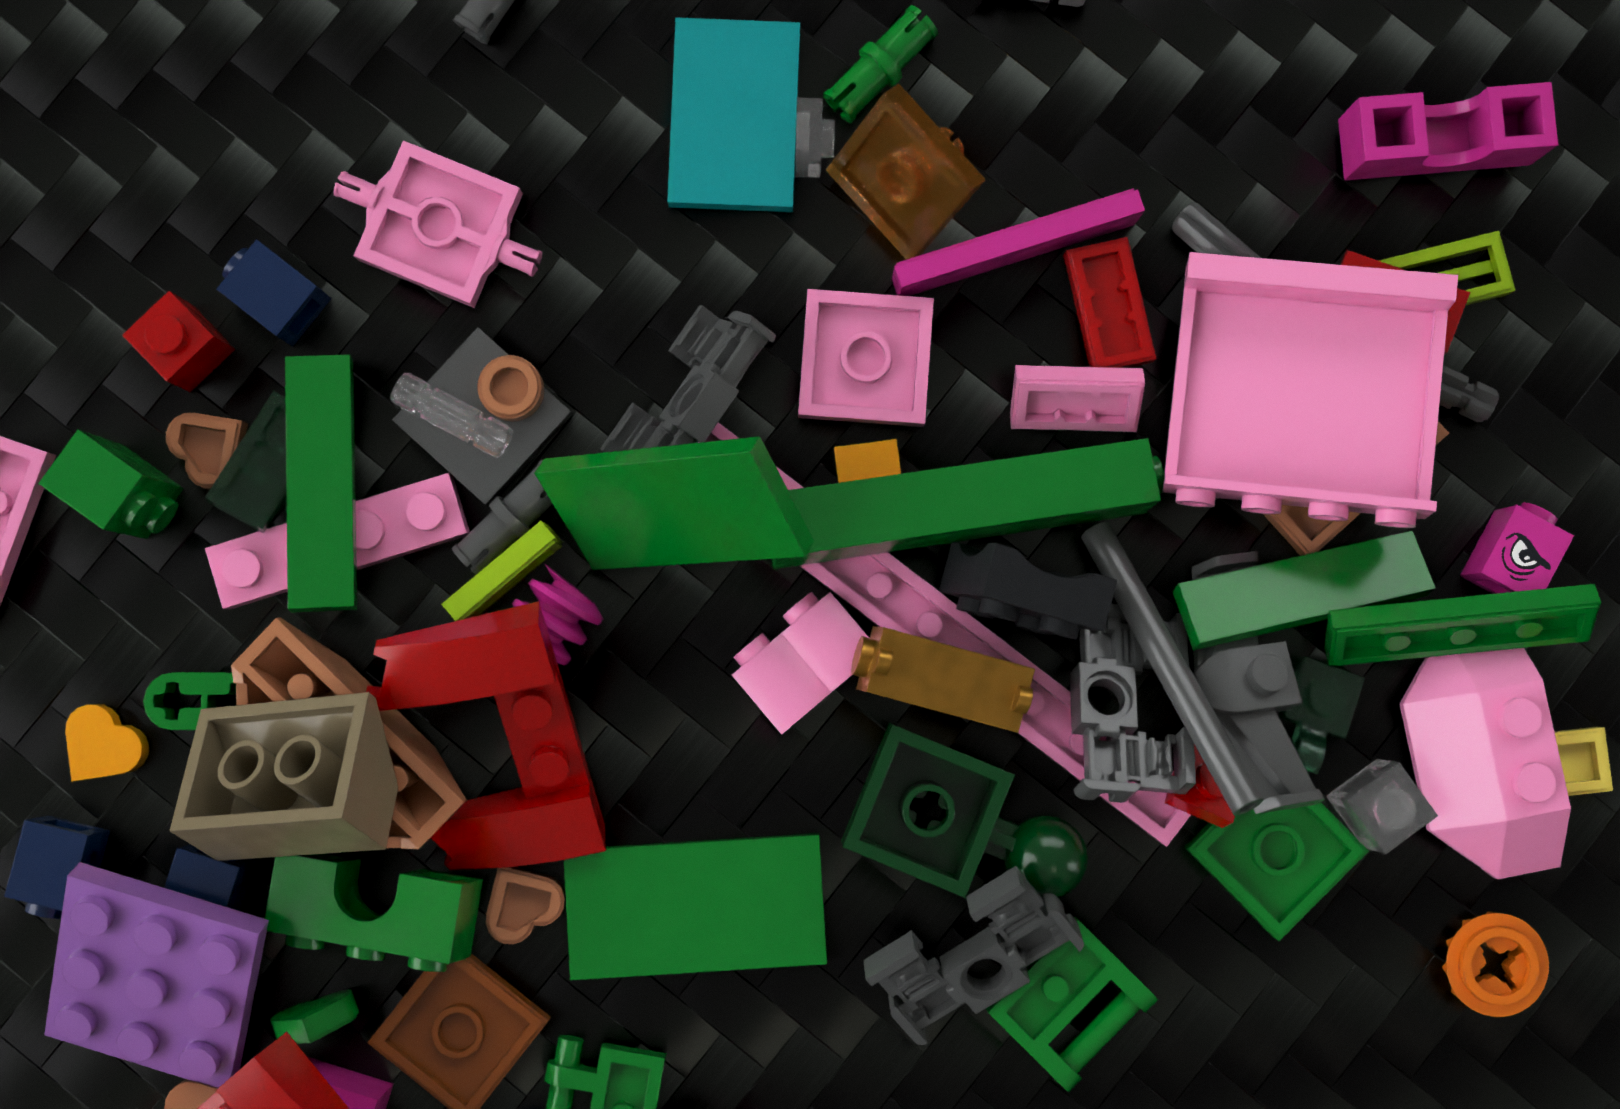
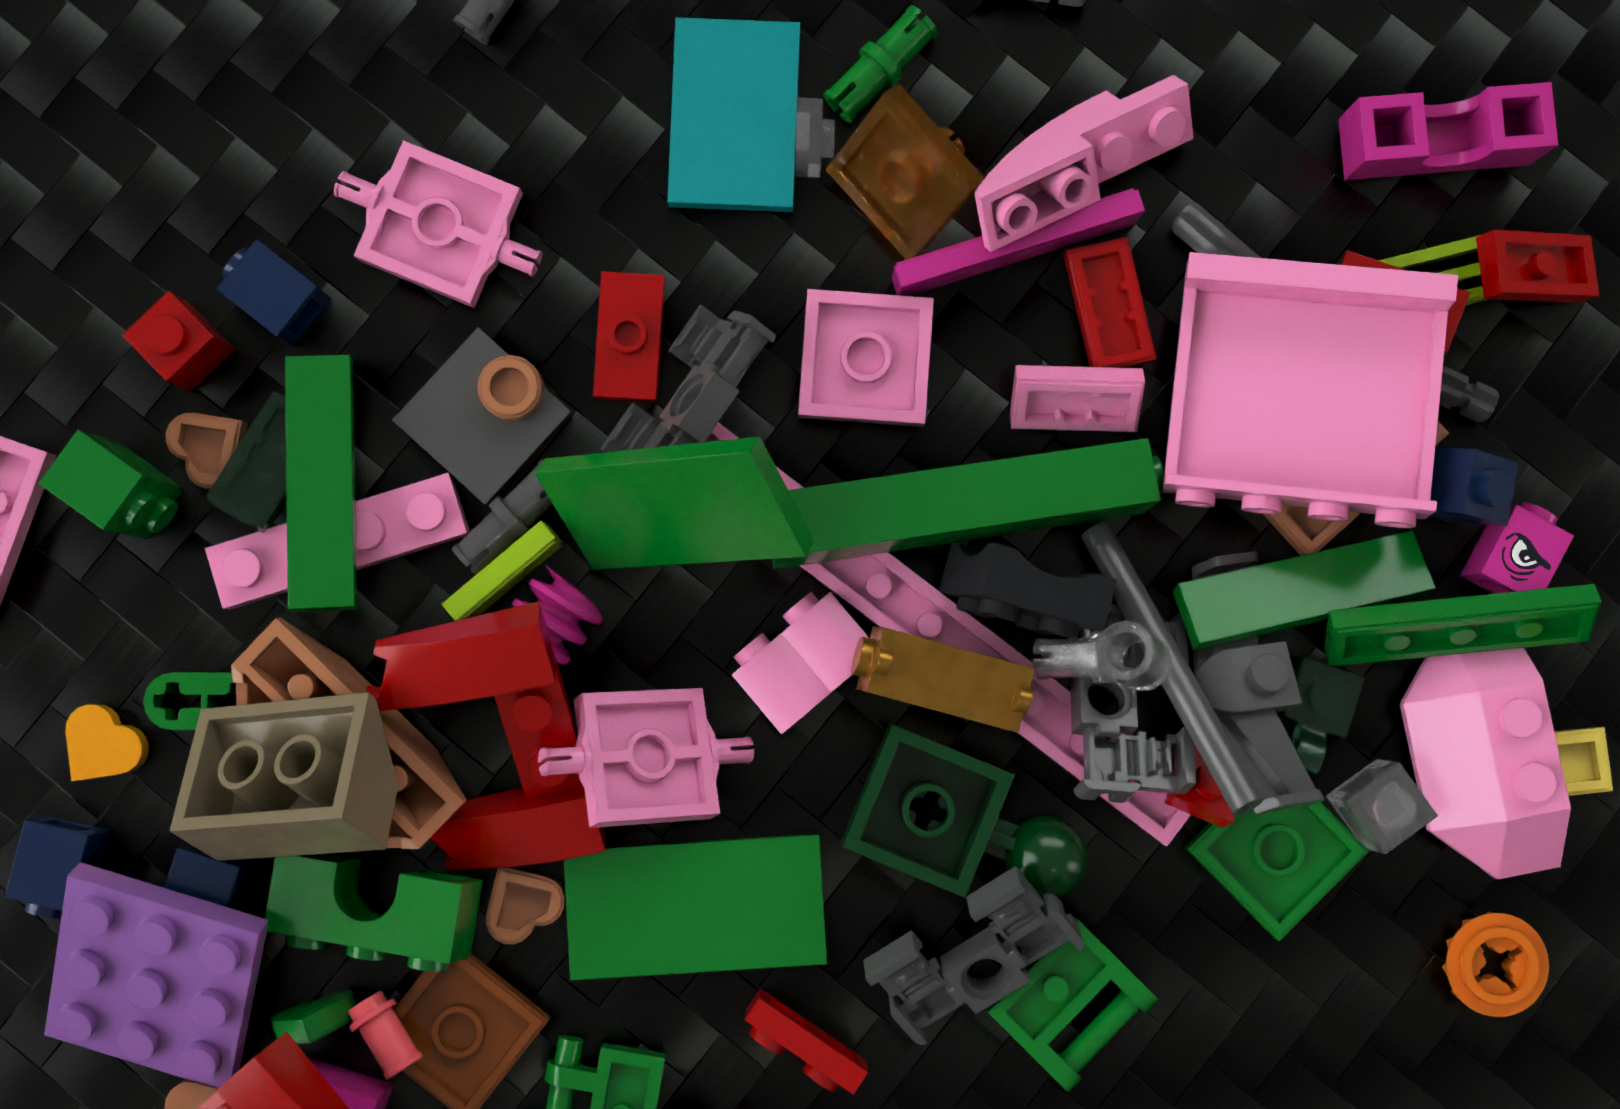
(384, 1034): none -> coral pin
(451, 414): clear axle -> none
(629, 337): none -> red plate
(646, 757): none -> bright pink plate
(826, 1058): none -> red plate
(867, 460): light orange tile -> none
(1068, 157): none -> bright pink slope
(1103, 656): none -> clear pin
(1472, 486): none -> dark blue brick
(1537, 266): none -> red plate

